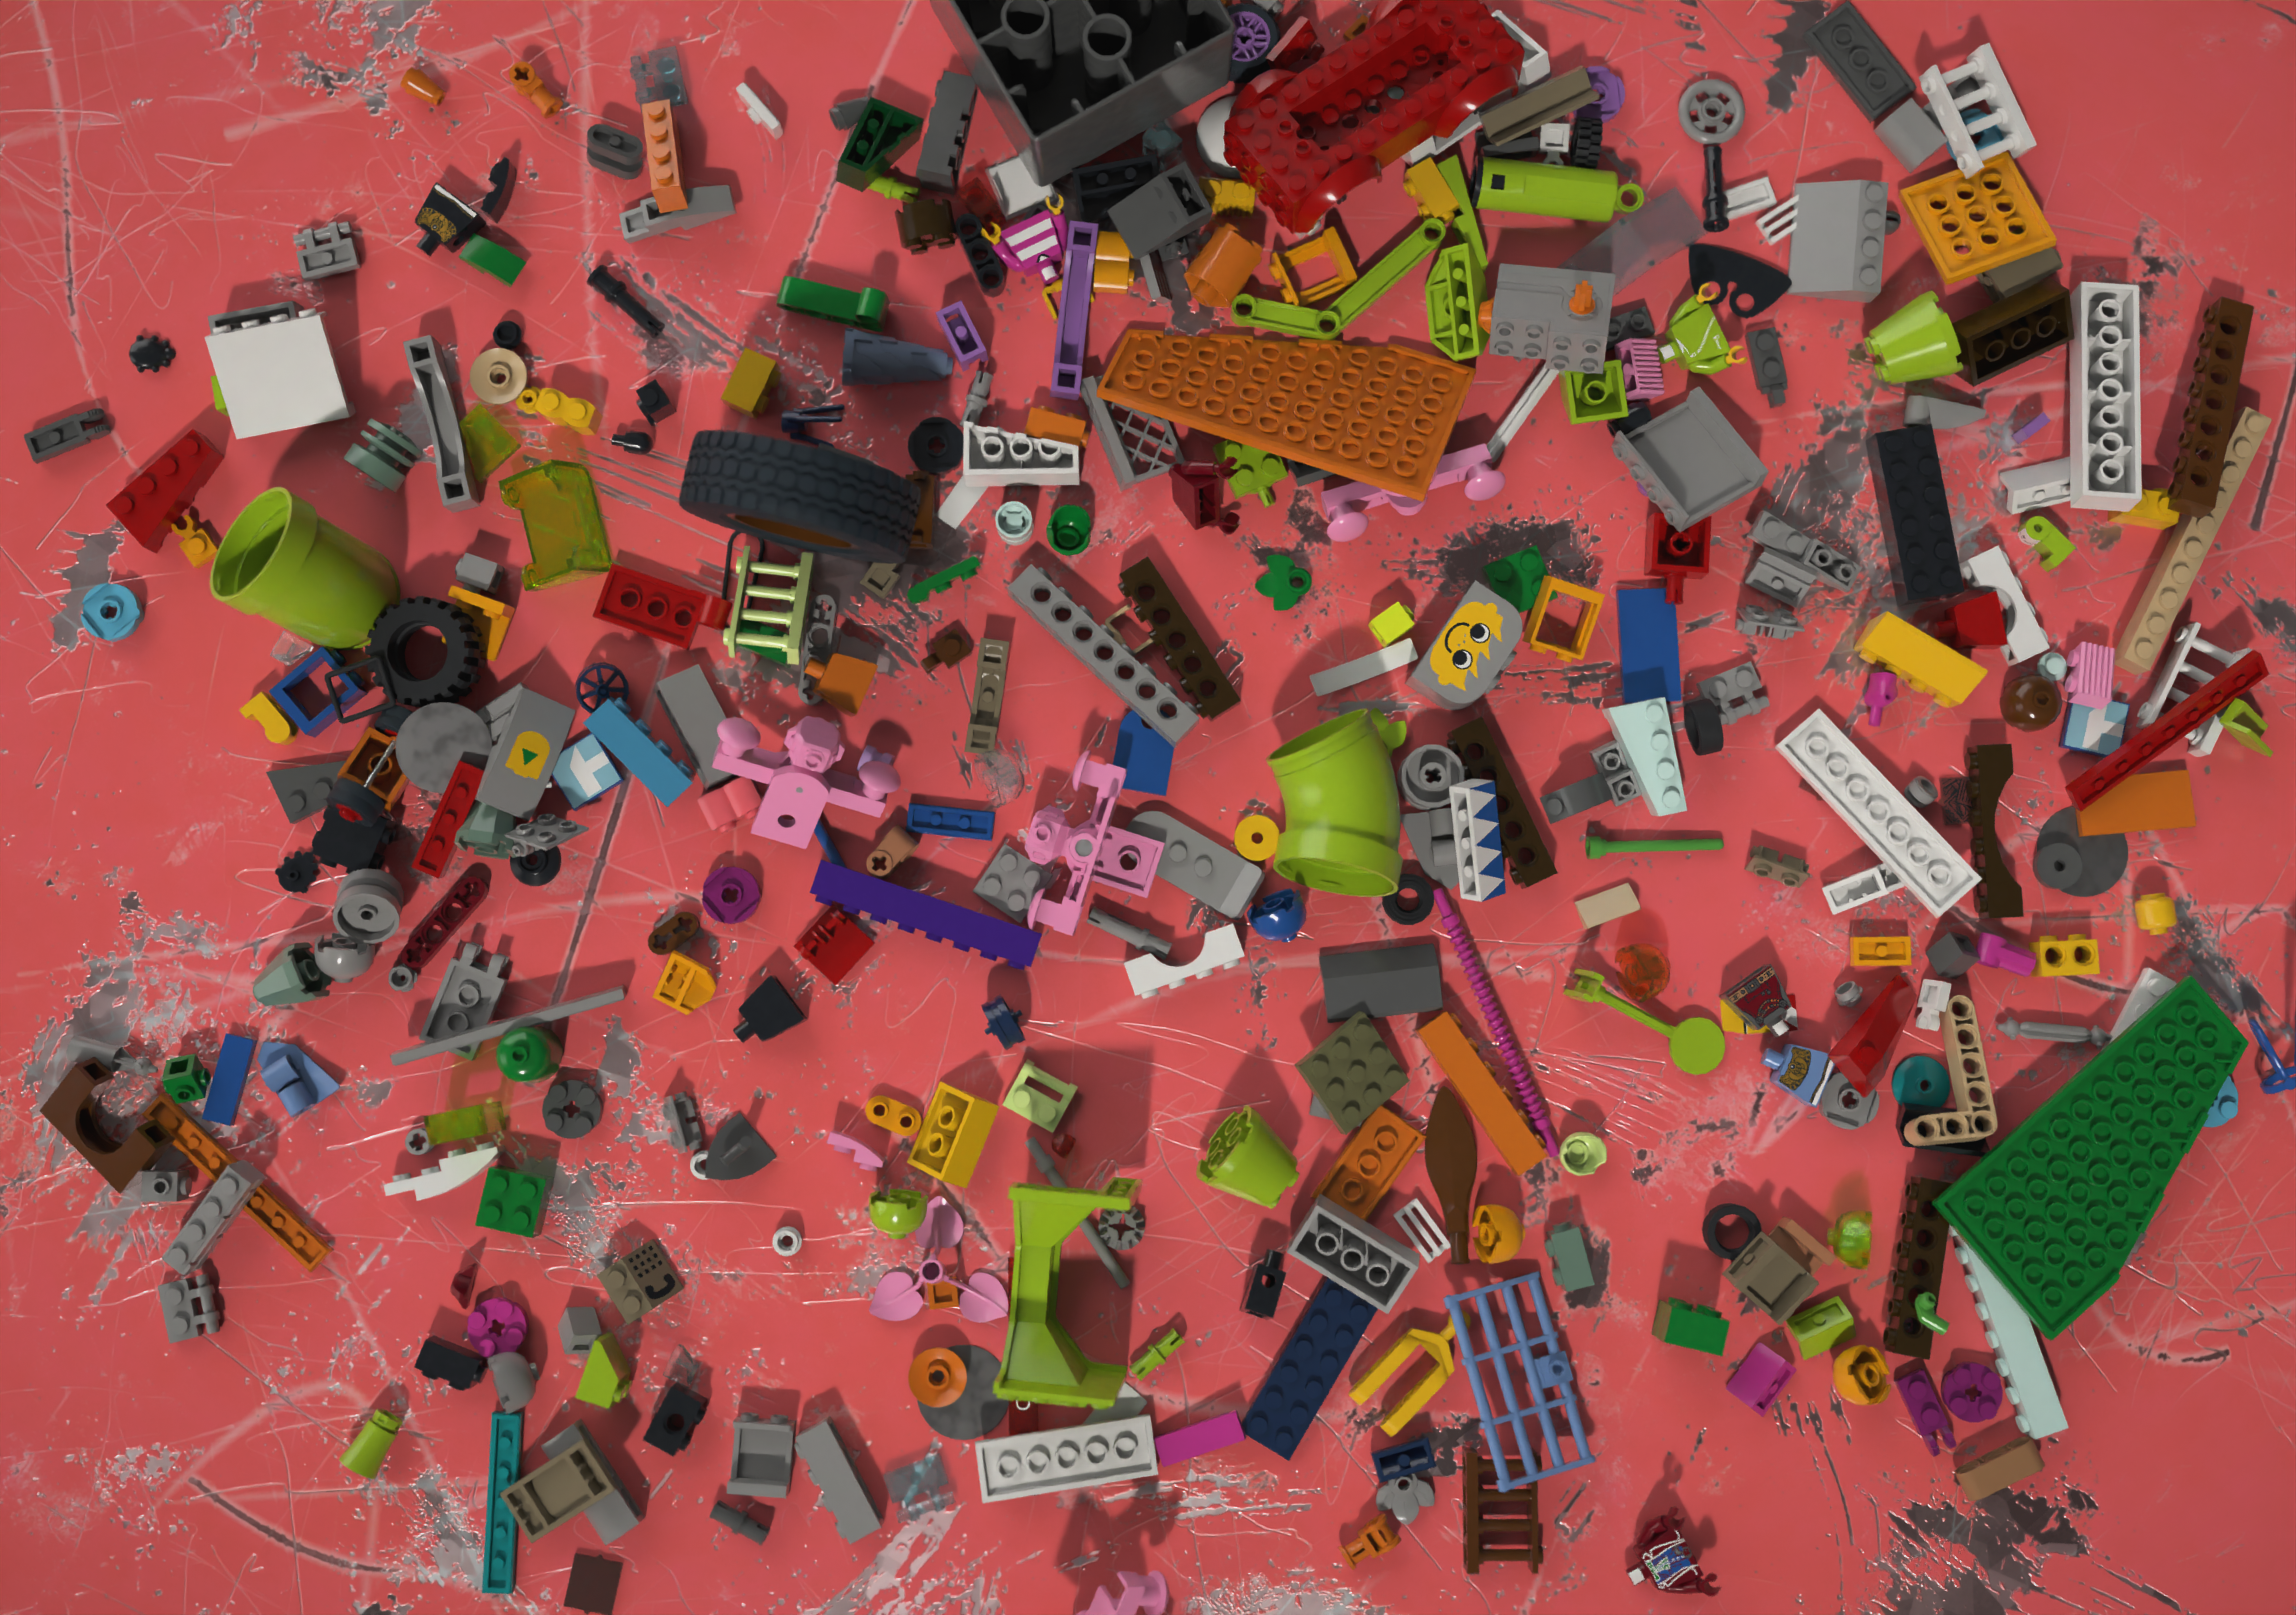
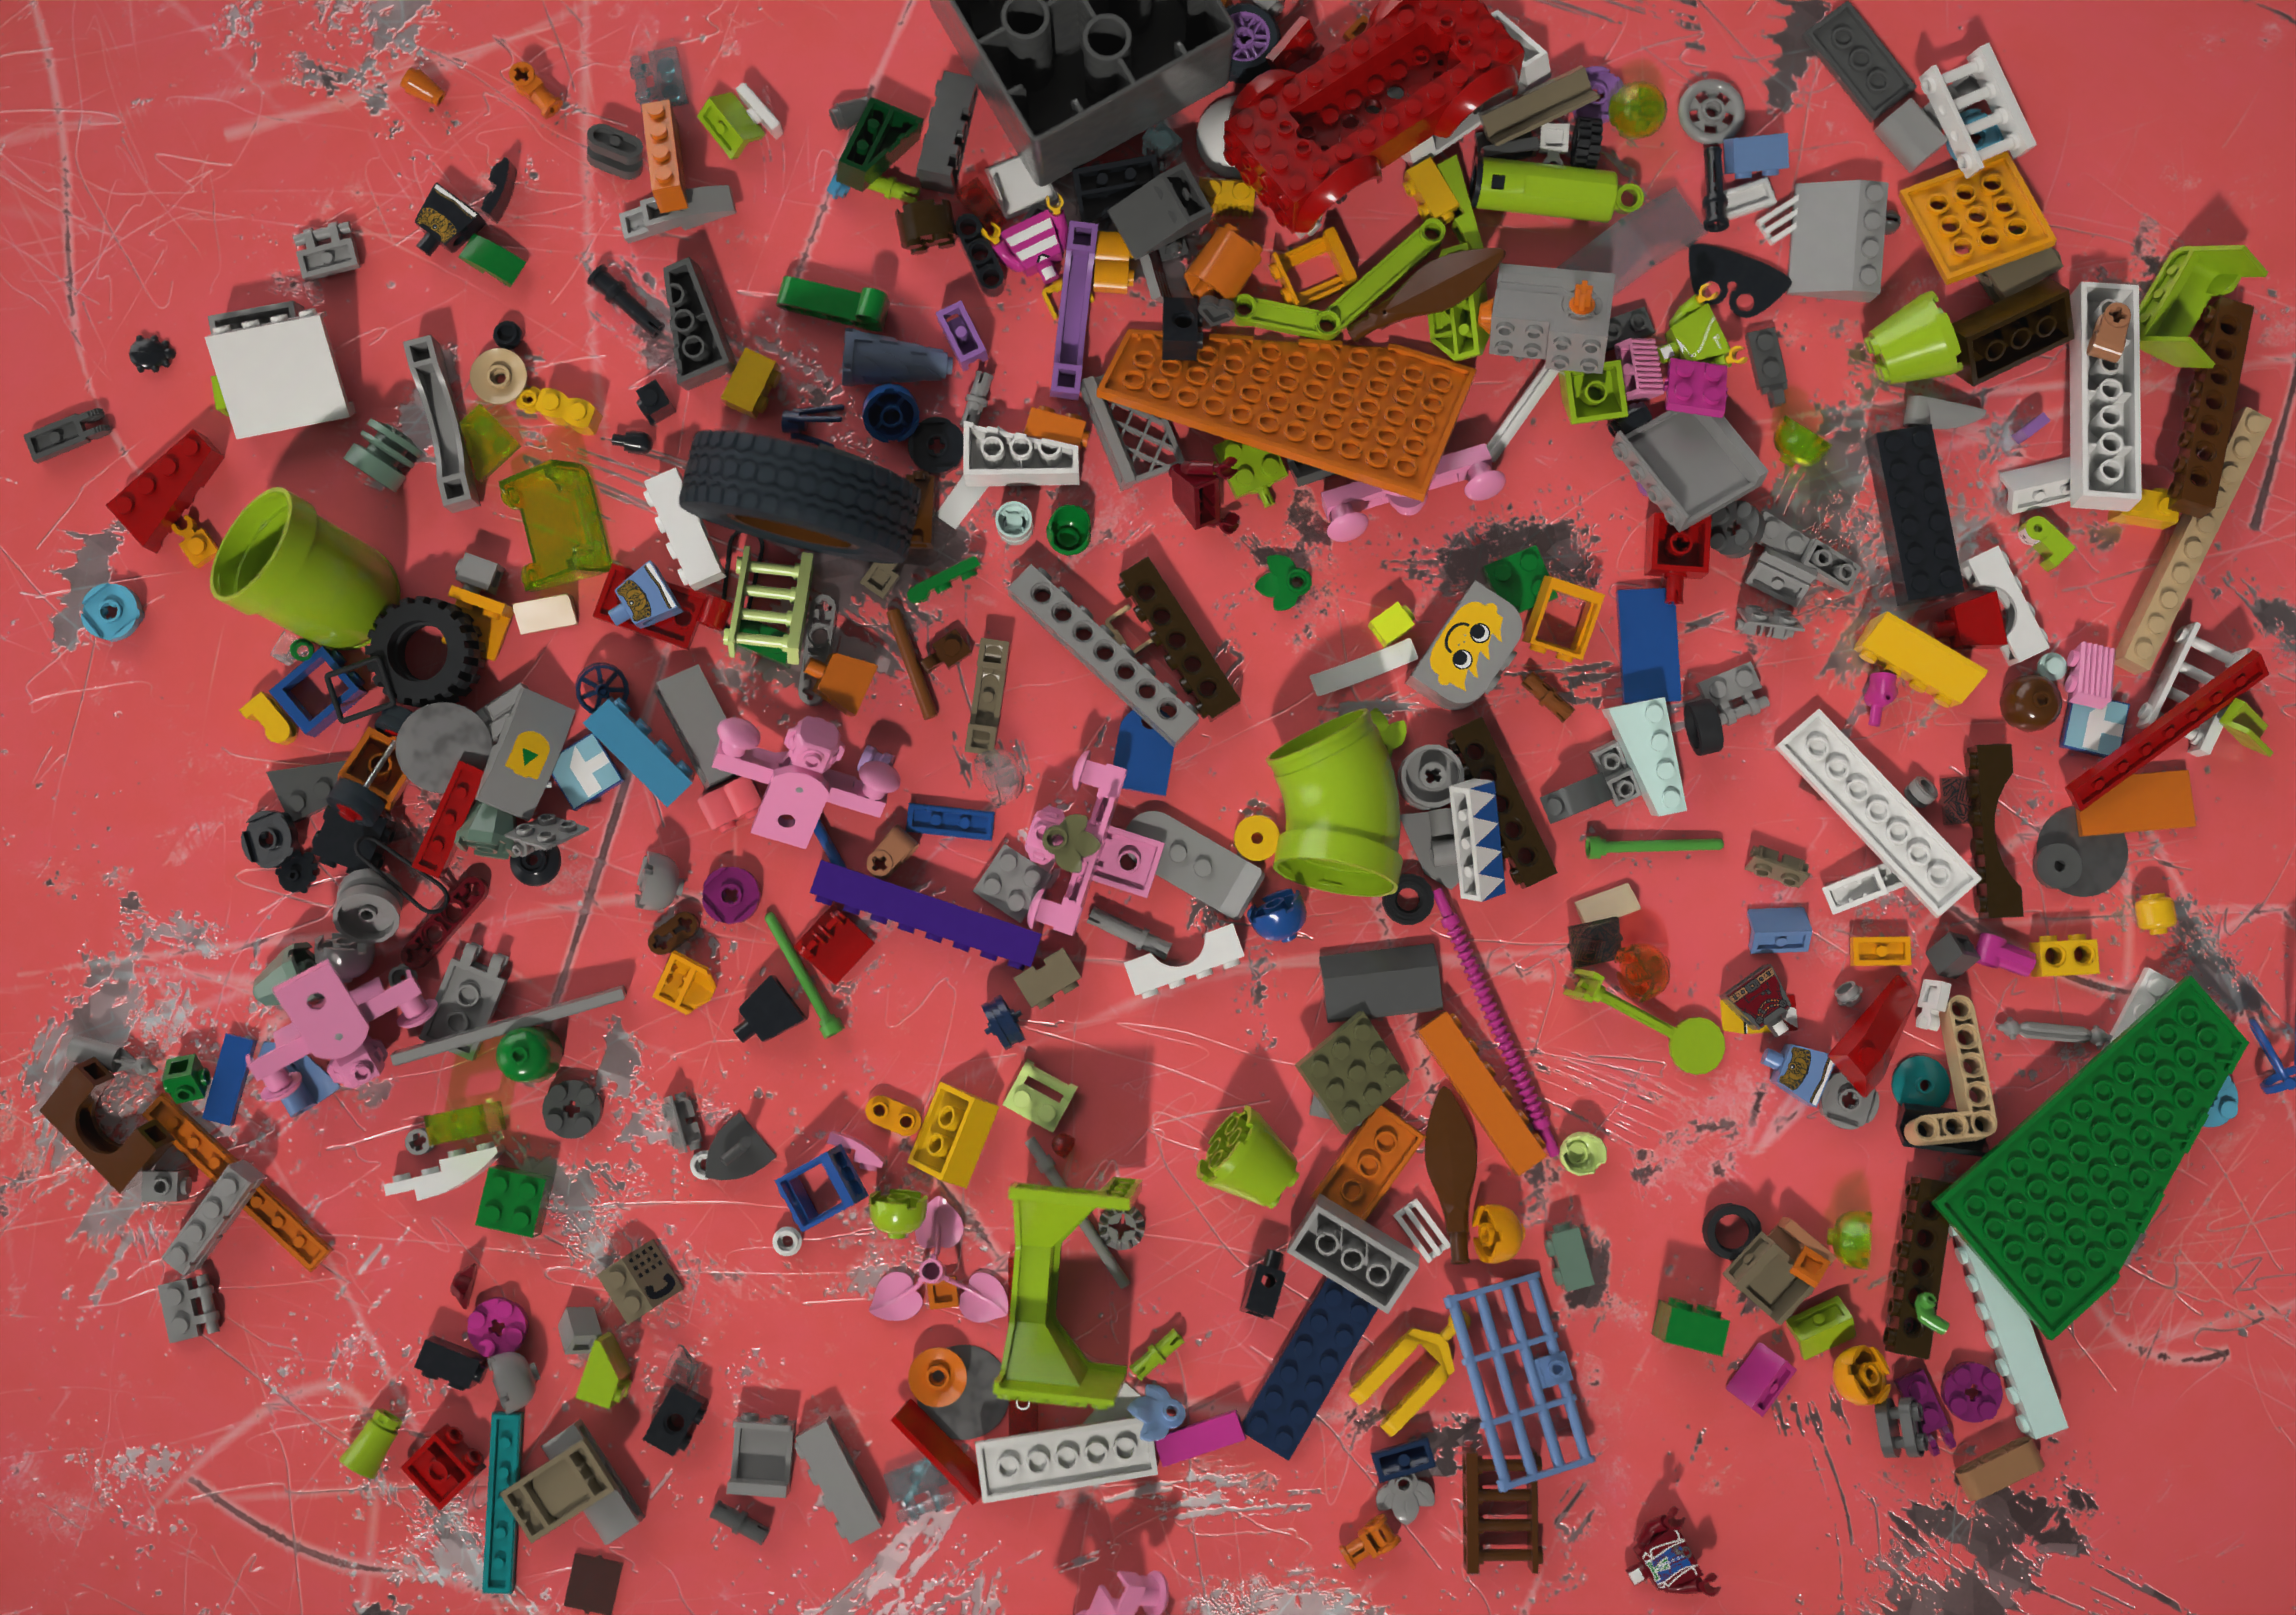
(284, 834): none -> black plate
(301, 642): none -> green pin
(335, 1028): none -> bright pink piece
(392, 883): none -> black piece
(444, 1466): none -> red plate
(545, 613): none -> tan slope
(645, 598): none -> medium blue torso
(658, 882): none -> light grey cylinder
(685, 531): none -> white wedge
(698, 334): none -> dark grey wedge
(729, 123): none -> lime panel
(829, 1023): none -> bright green piece
(837, 189): none -> dark azure plate
(842, 1177): none -> blue window
(890, 413): none -> blue cylinder
(911, 664): none -> dark orange piece
(939, 1449): none -> red tile
(1041, 984): none -> dark tan brick
(1075, 842): none -> olive plate
(1152, 1411): none -> light blue plate
(1180, 329): none -> black brick
(1216, 310): none -> dark grey tile
(1432, 289): none -> reddish brown animal
(1547, 696): none -> dark orange pin
(1594, 942): none -> clear smoke piece
(1638, 110): none -> clear neon green cylinder
(1696, 387): none -> dark pink plate
(1725, 520): none -> dark grey plate
(1756, 153): none -> medium blue brick
(1779, 930): none -> medium blue panel
(1799, 444): none -> clear neon green cylinder
(1810, 1267): none -> orange tile
(1910, 1418): none -> dark grey brick
(2110, 333): none -> nougat piece
(2182, 293): none -> lime windscreen

